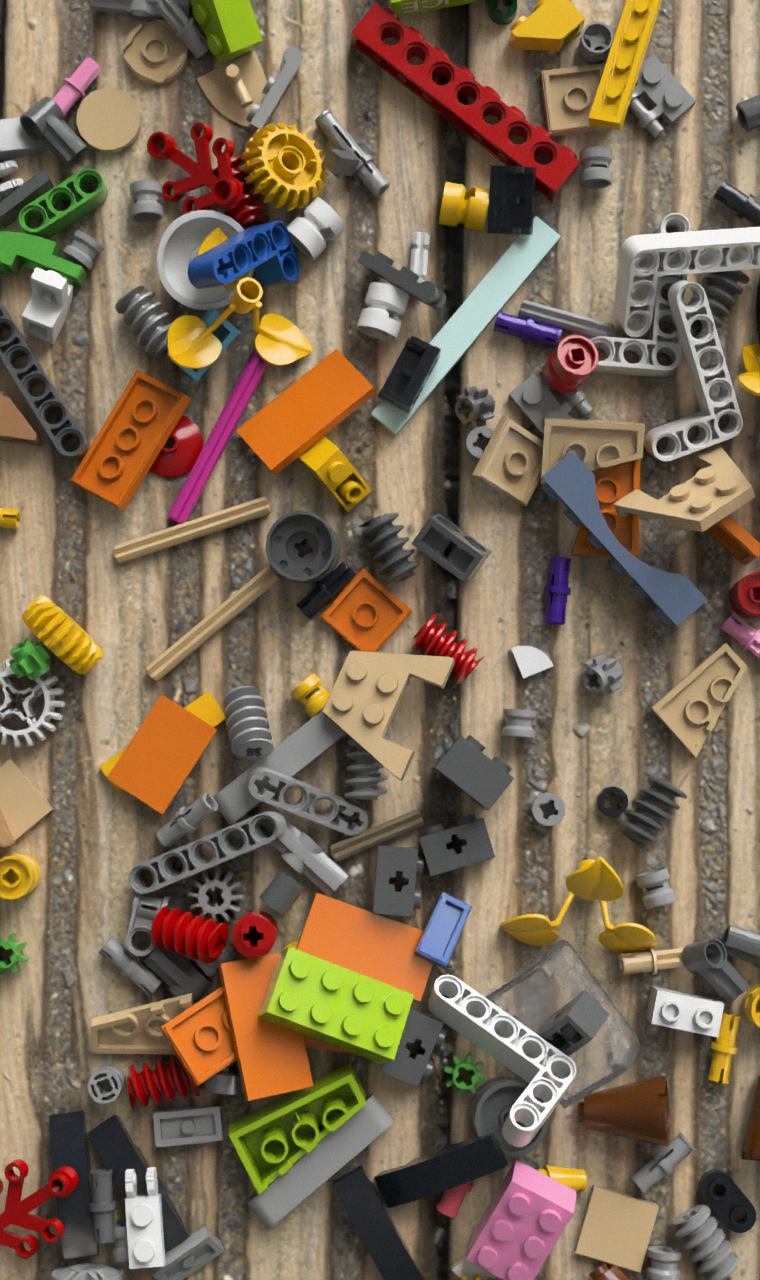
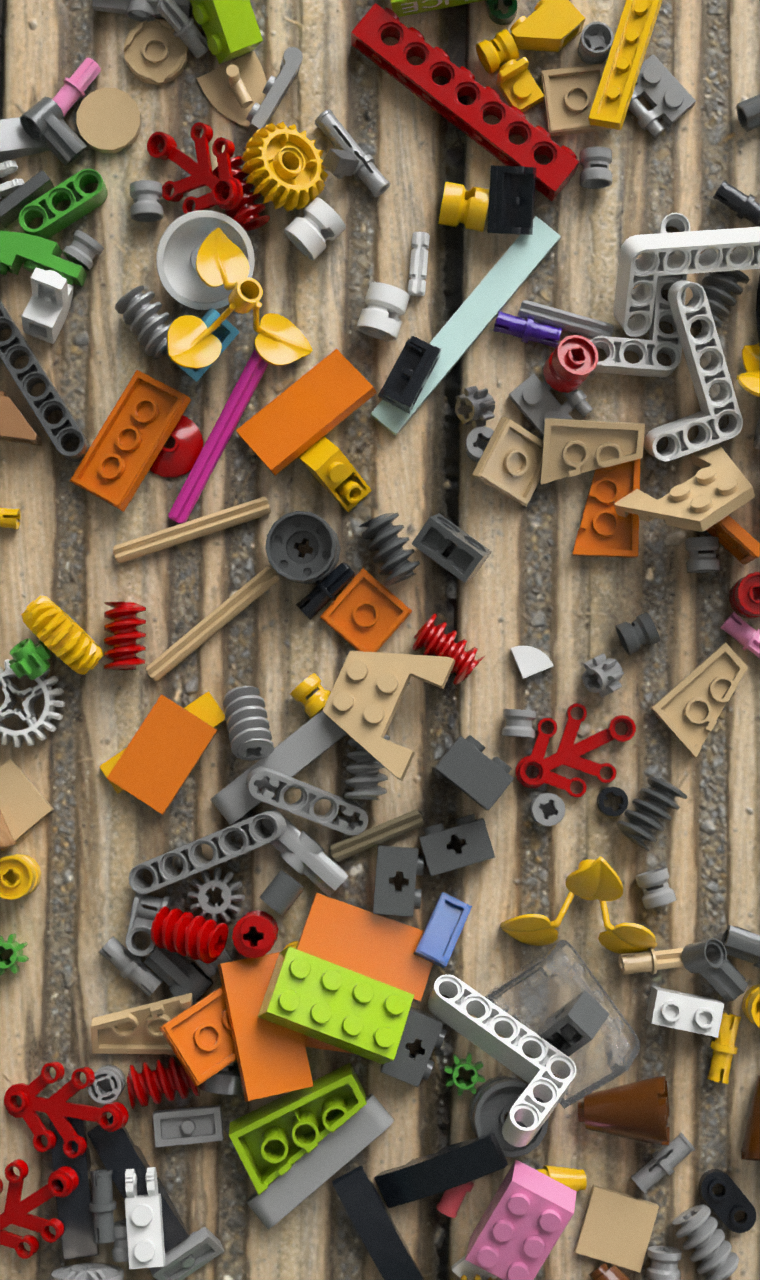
(59, 1109): none -> red plant
(124, 635): none -> red piece
(187, 820): light grey pin -> none
(260, 247): blue beam -> none
(403, 279): dark grey plate -> none
(497, 51): none -> yellow wheel
(518, 85): none -> yellow bracket
(557, 590): dark purple pin -> none
(569, 753): none -> red plant
(576, 488): sand blue arch -> none
(639, 632): none -> dark grey wheel
(702, 562): none -> light grey wheel

